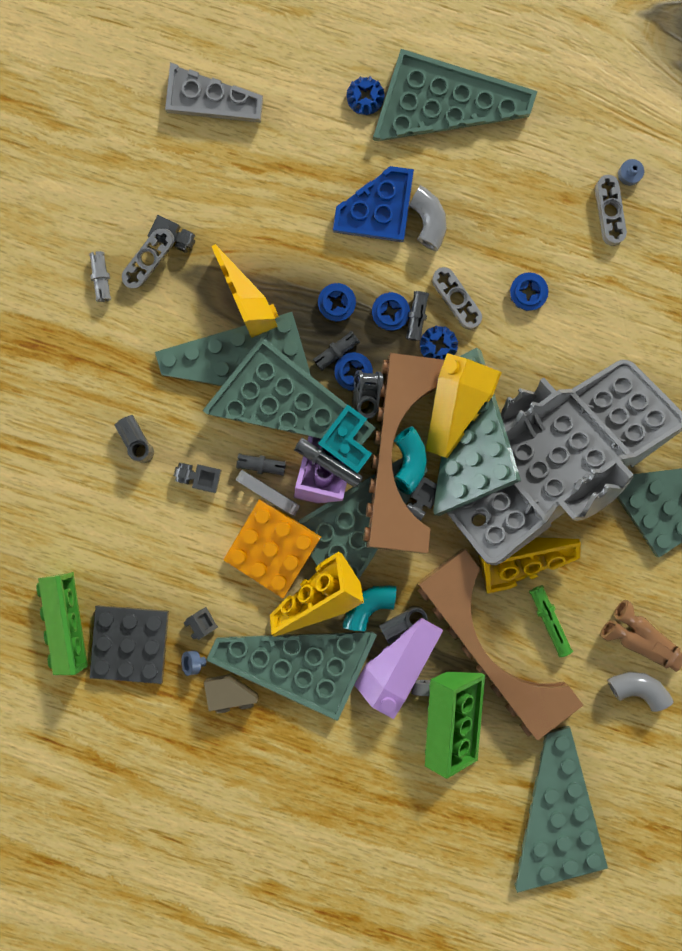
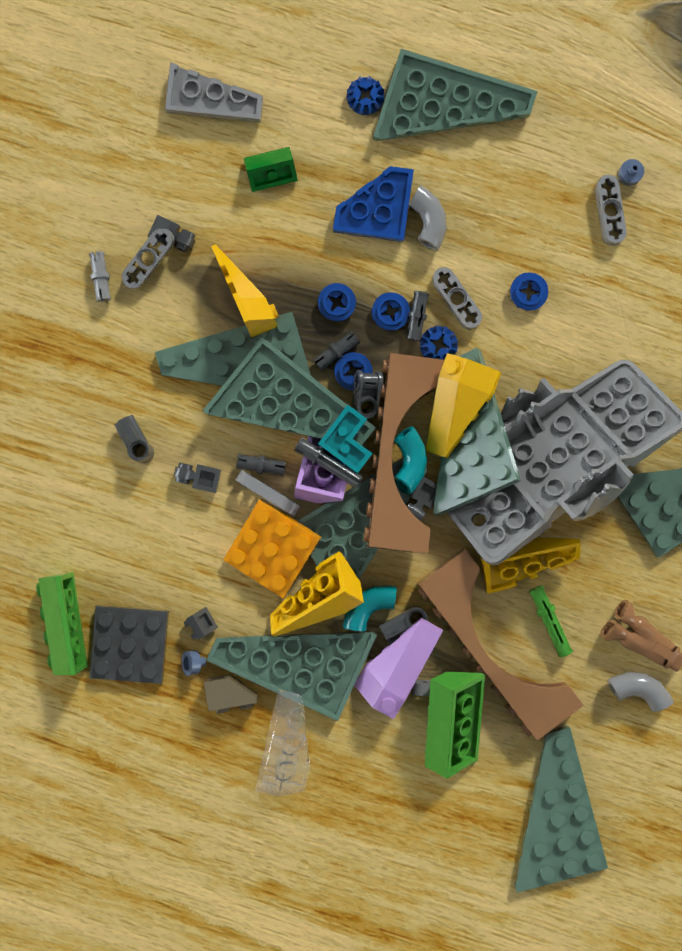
(270, 169): none -> green panel
(285, 756): none -> clear wedge

